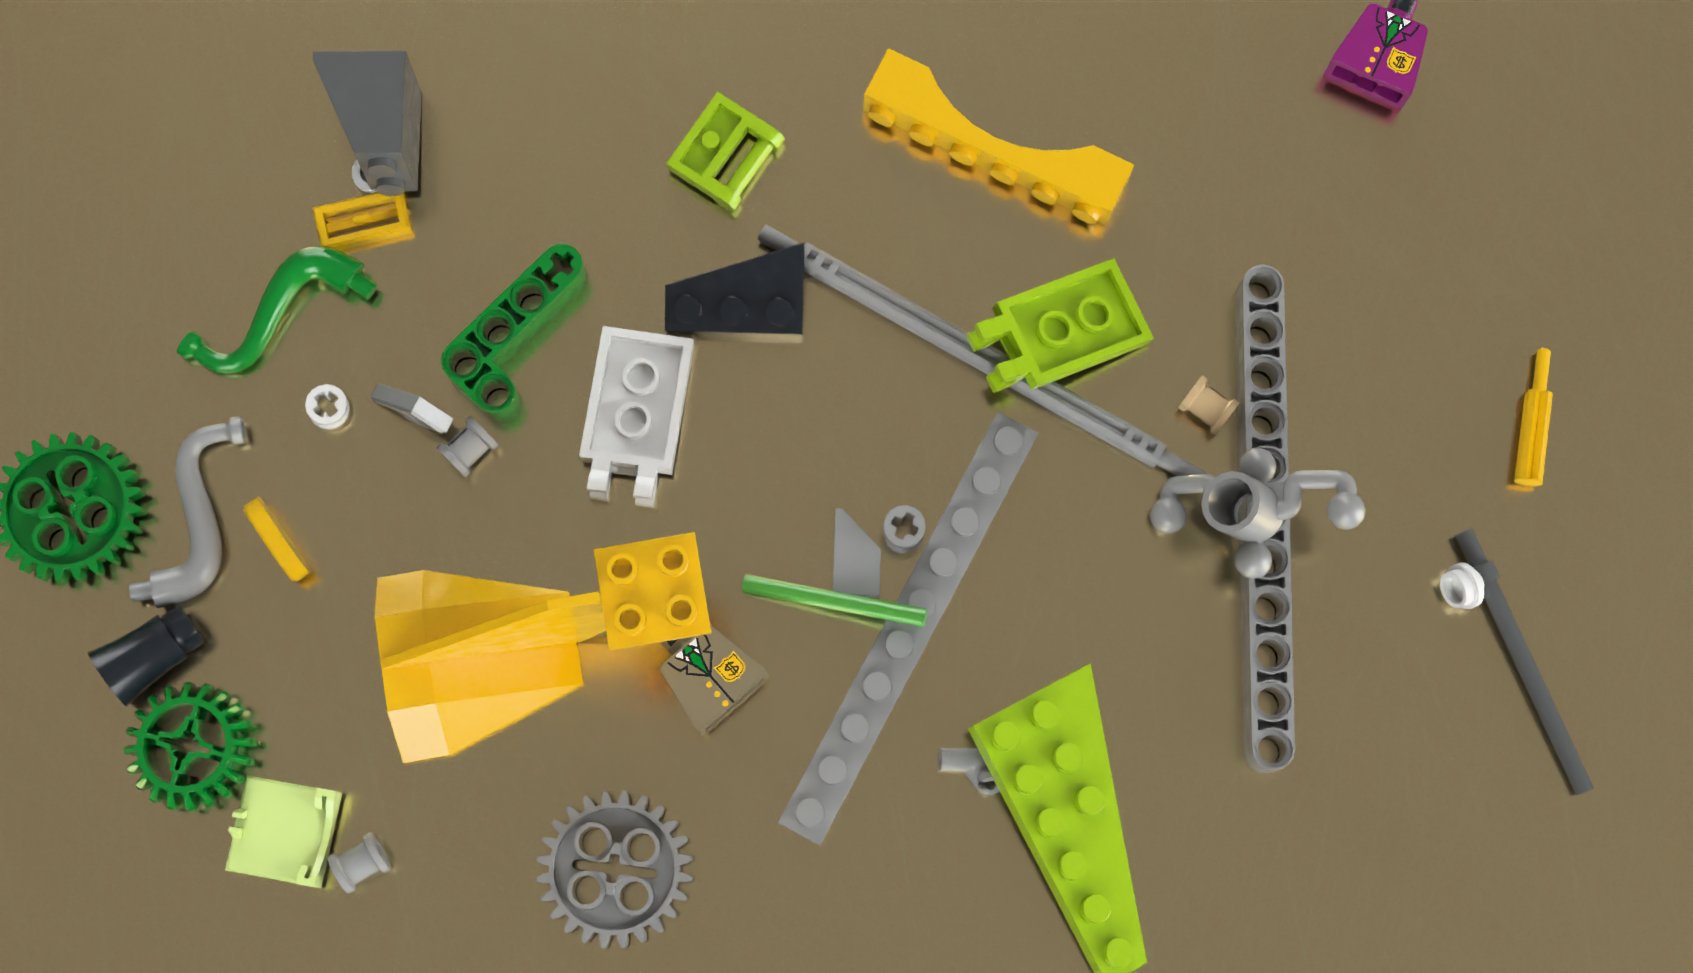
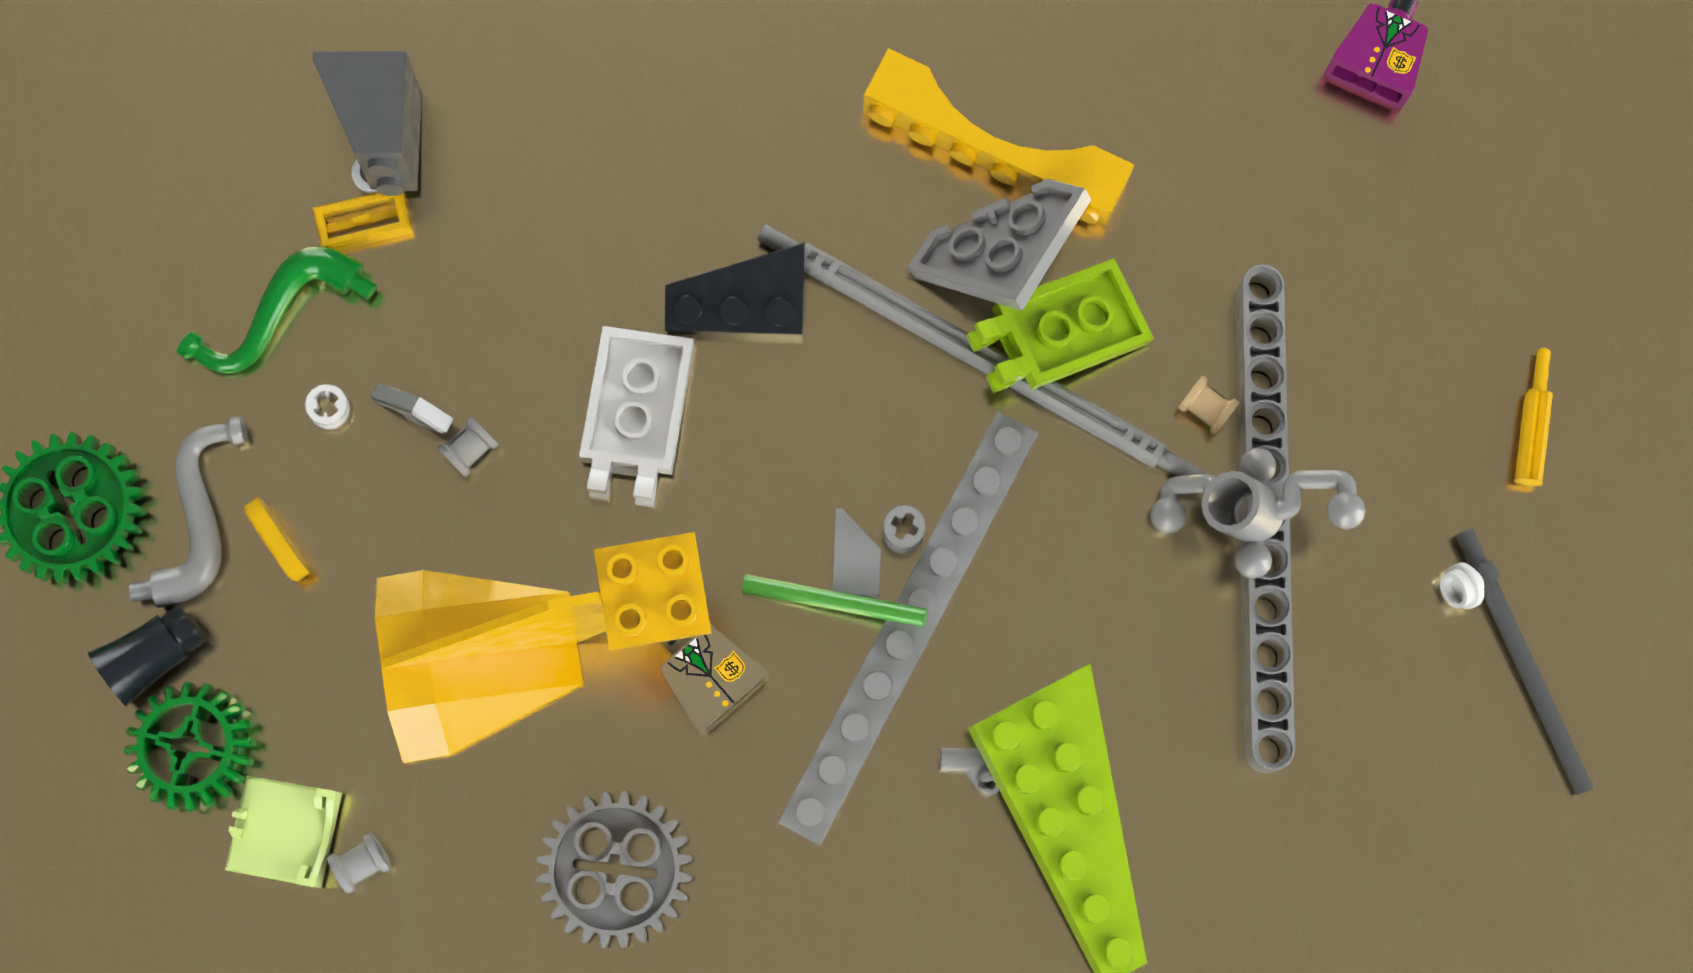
(522, 324): green beam -> none
(714, 141): lime plate -> none
(1005, 245): none -> light grey plate

